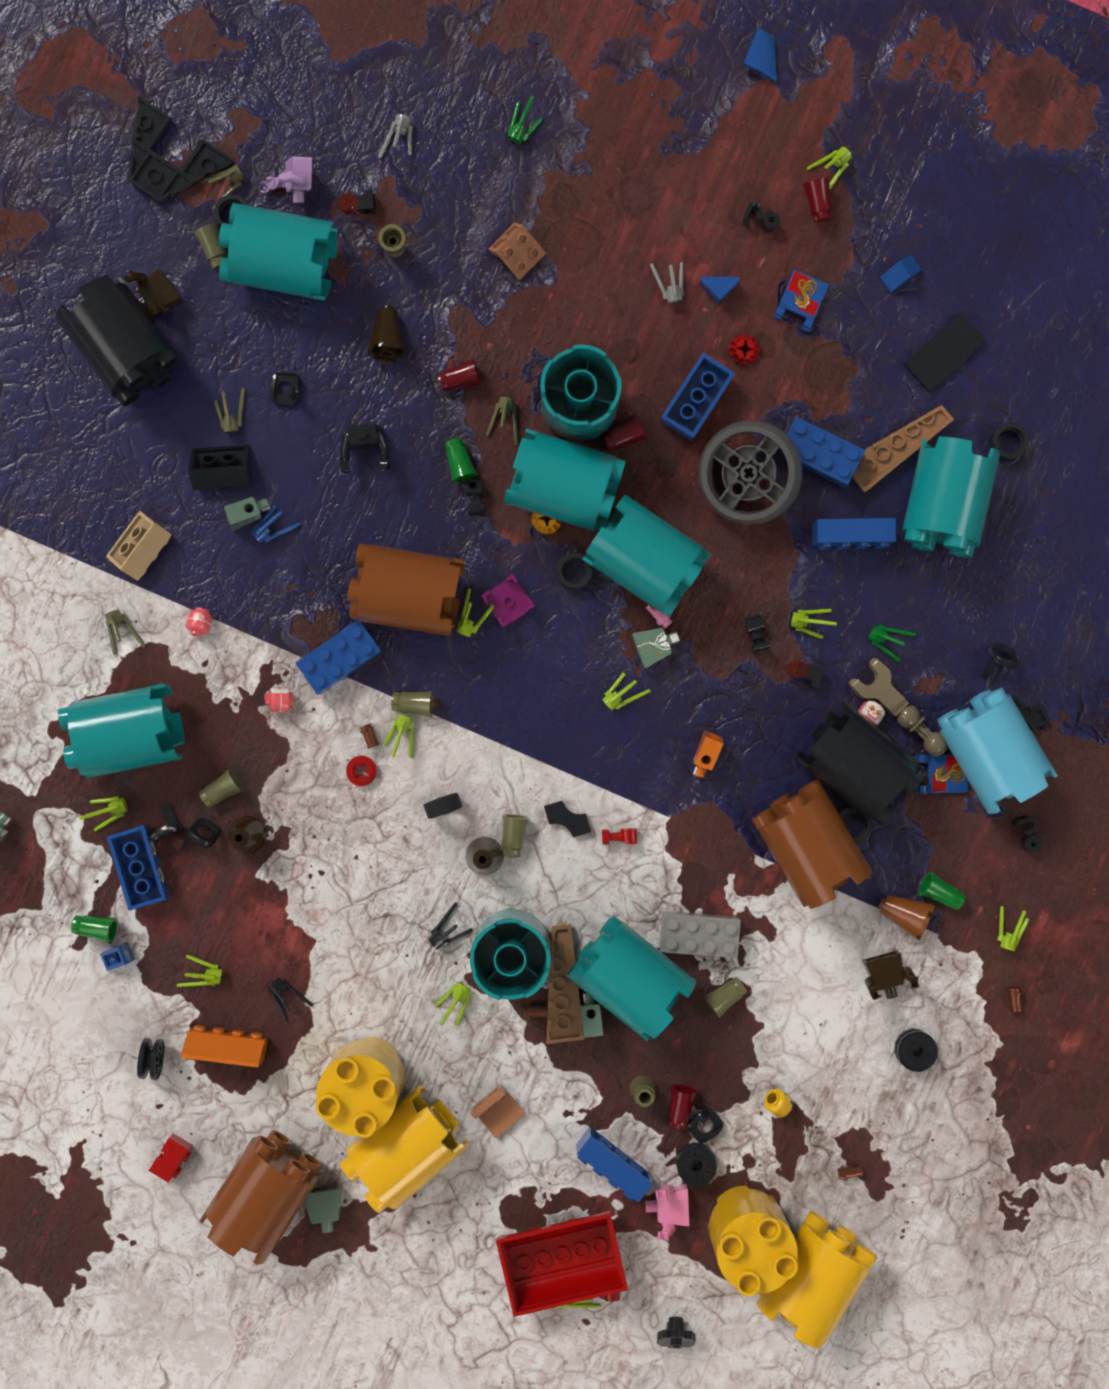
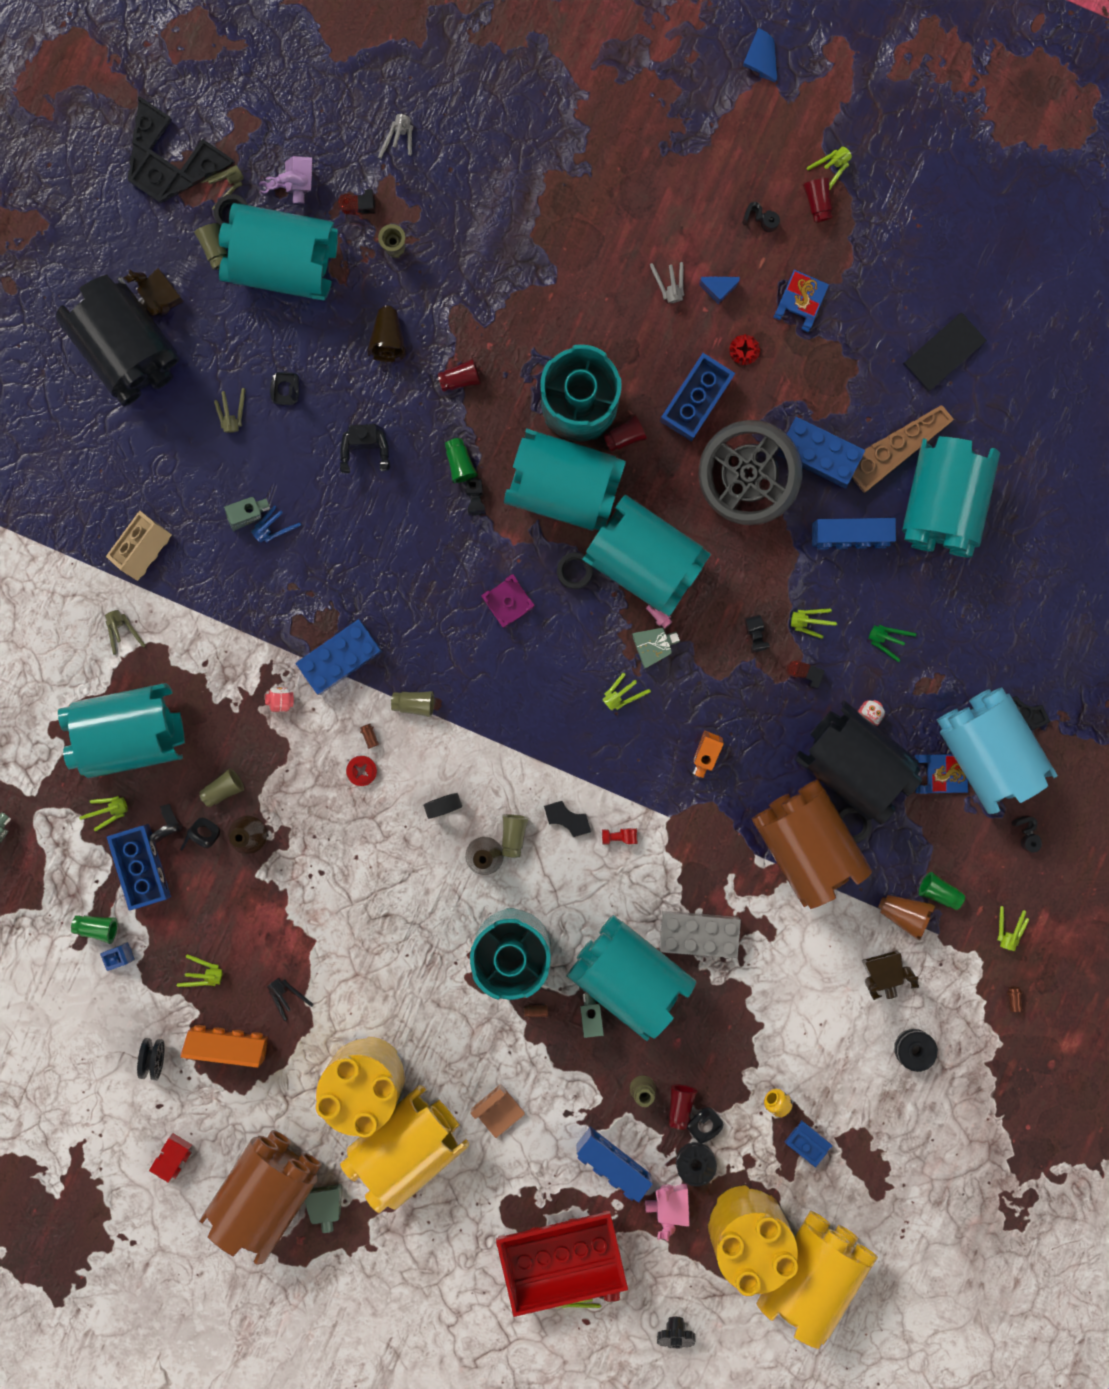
(199, 622): coral head -> none
(220, 467): black slope -> none
(402, 723): lime plant -> none
(405, 589): dark orange brick -> none
(439, 938): black plant -> none
(459, 992): lime plant -> none
(466, 625): lime plant -> none
(505, 407): olive plant -> none
(517, 132): green plant -> none
(517, 250): nougat bracket -> none
(540, 525): light orange gear -> none
(564, 1008): medium nougat wing -> none
(725, 996): olive plant -> none
(808, 1143): none -> blue plate
(849, 1171): copper pin -> none
(895, 704): dark tan piece -> none
(900, 273): blue slope -> none
(996, 657): black piece -> none
(1022, 434): black tyre -> none

